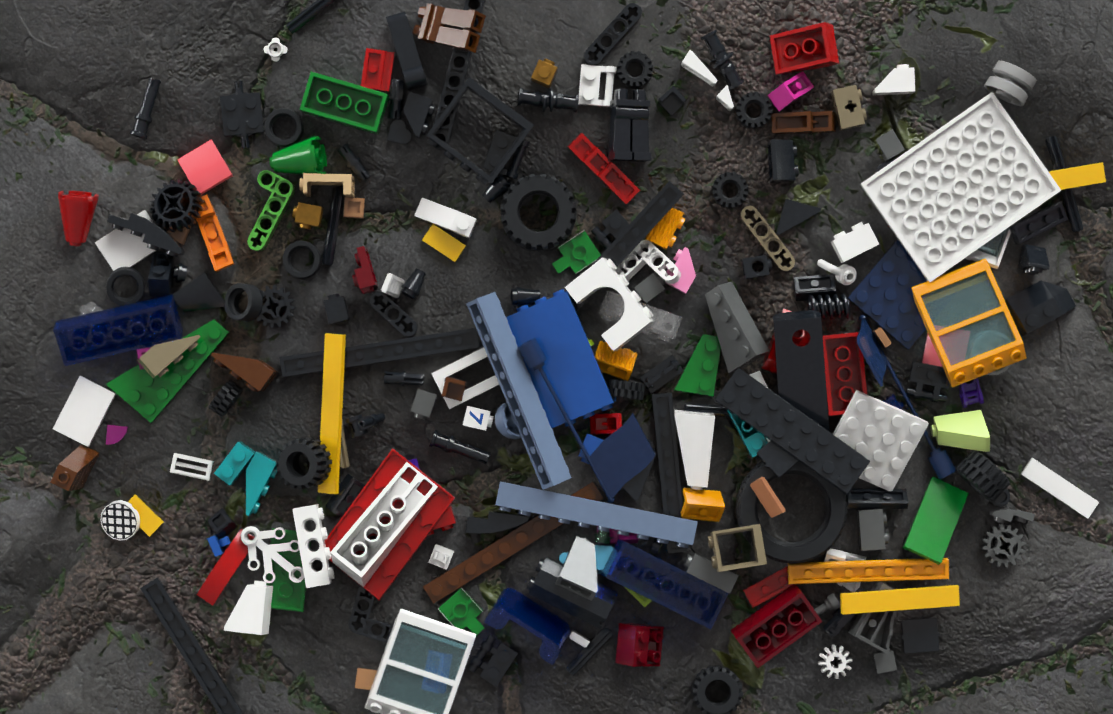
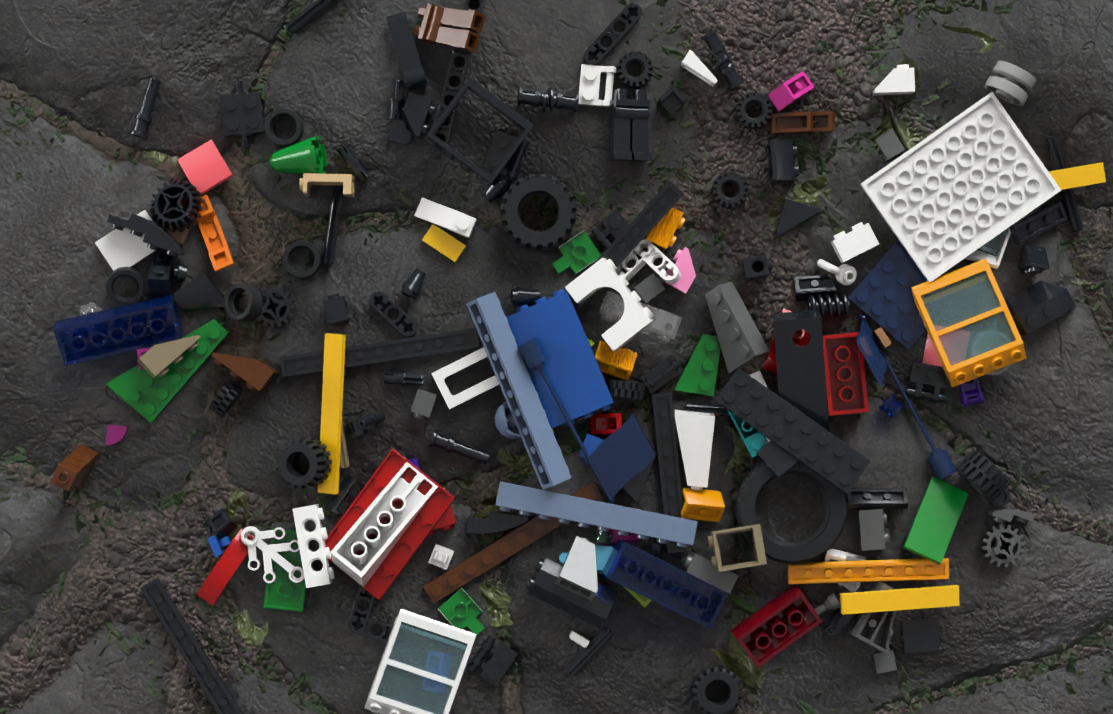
(77, 215): red cone -> none
(84, 411): white tile -> none
(120, 520): tile -> none
(148, 519): yellow tile -> none
(208, 470): white tile -> none
(235, 463): teal piece -> none
(252, 610): white slope -> none
(258, 475): teal slope -> none
(267, 213): bright green beam -> none
(275, 43): white plate -> none
(308, 215): pearl gold brick -> none
(344, 103): green brick -> none
(354, 207): medium nougat tile -> none
(364, 277): dark red plate -> none
(365, 678): medium nougat tile -> none
(377, 69): red plate -> none
(392, 285): white slope -> none
(453, 389): reddish brown panel -> none
(478, 418): white brick -> none
(533, 618): clear blue windscreen -> none
(544, 72): pearl gold brick -> none
(603, 169): red slope -> none
(639, 644): dark red slope -> none
(725, 98): white slope -> none
(764, 240): dark tan beam -> none
(767, 497): nougat slope -> none
(768, 587): red tile -> none
(804, 48): red slope -> none
(830, 657): white gear -> none
(840, 99): dark tan brick -> none
(882, 436): white plate -> none
(962, 430): yellowish green slope -> none
(1059, 488): white tile -> none

